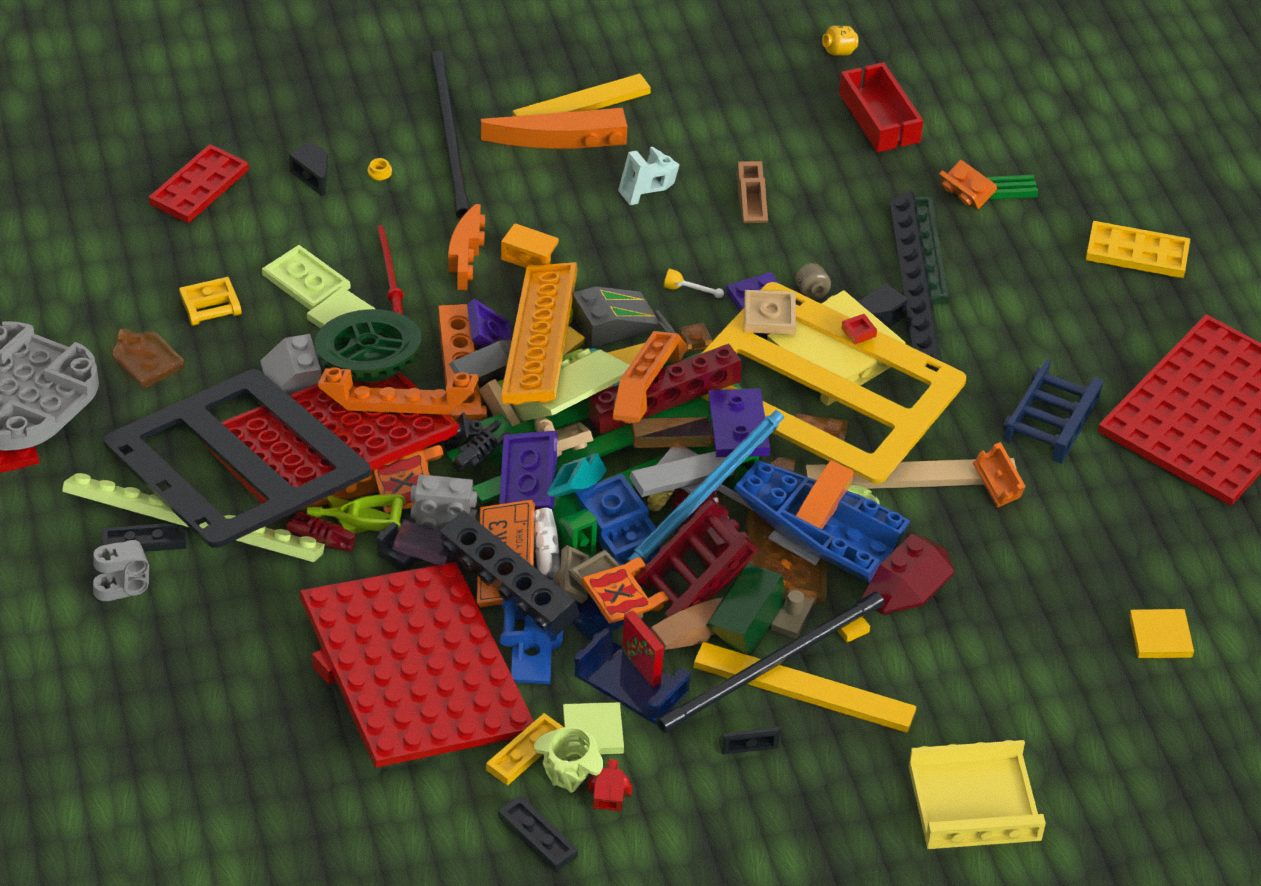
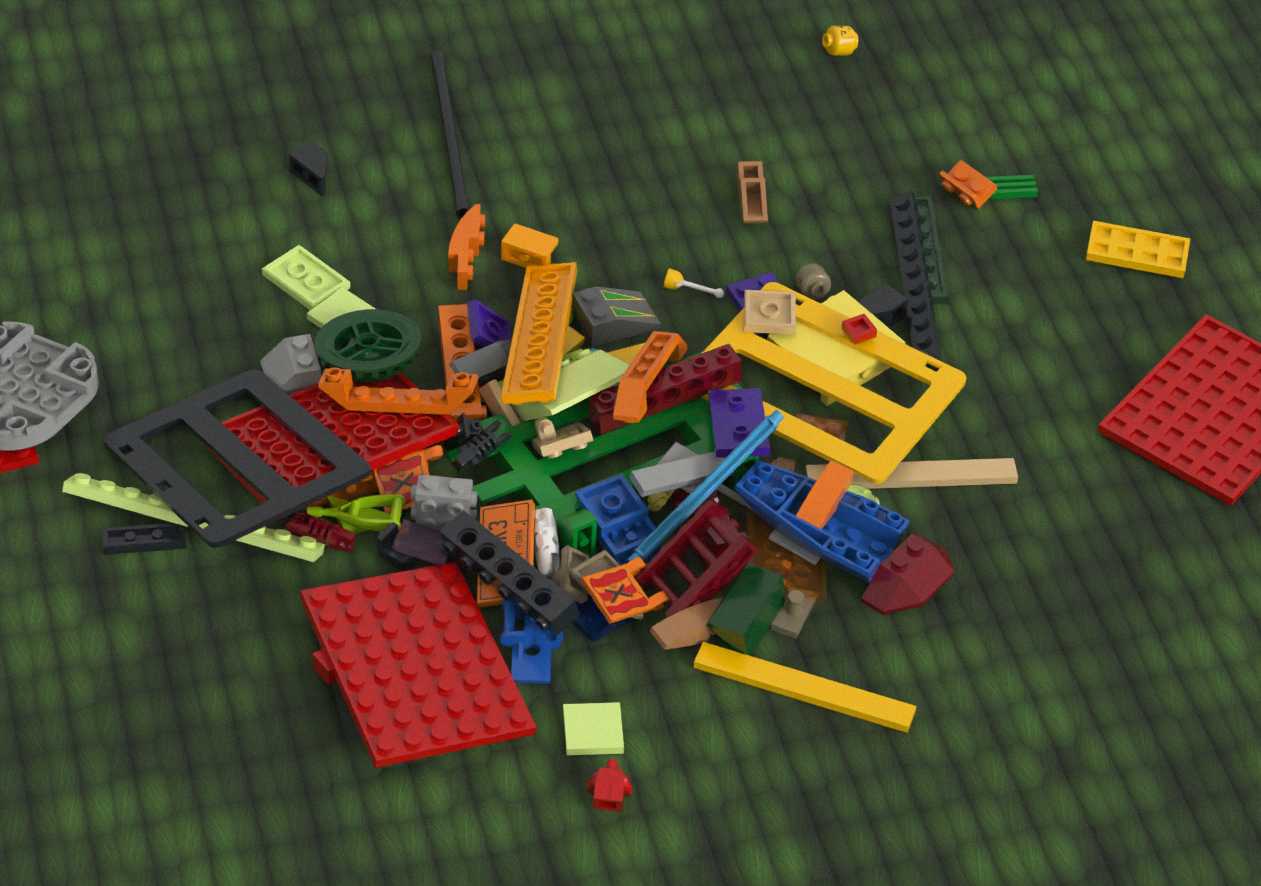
(124, 570): light grey piece -> none
(146, 356): clear orange tile -> none
(198, 183): red plate -> none
(207, 295): yellow plate -> none
(379, 169): yellow plate -> none
(395, 294): red sword -> none
(520, 751): yellow plate -> none
(529, 468): dark purple plate -> none
(538, 833): black plate -> none
(559, 130): orange slope -> none
(568, 762): yellowish green piece -> none
(577, 475): teal slope -> none
(591, 98): yellow tile -> none
(612, 673): clear blue panel -> none
(642, 648): red tile -> none
(650, 176): light aqua tile -> none
(664, 323): dark grey piece -> none
(672, 432): tile -> none
(681, 713): black piece -> none
(696, 336): clear orange plate -> none
(749, 740): black slope -> none
(854, 630): yellow tile -> none
(881, 107): red piece -> none
(974, 794): light yellow panel -> none
(999, 475): orange hinge -> none
(1069, 427): dark blue fence -> none
(1161, 633): yellow tile -> none

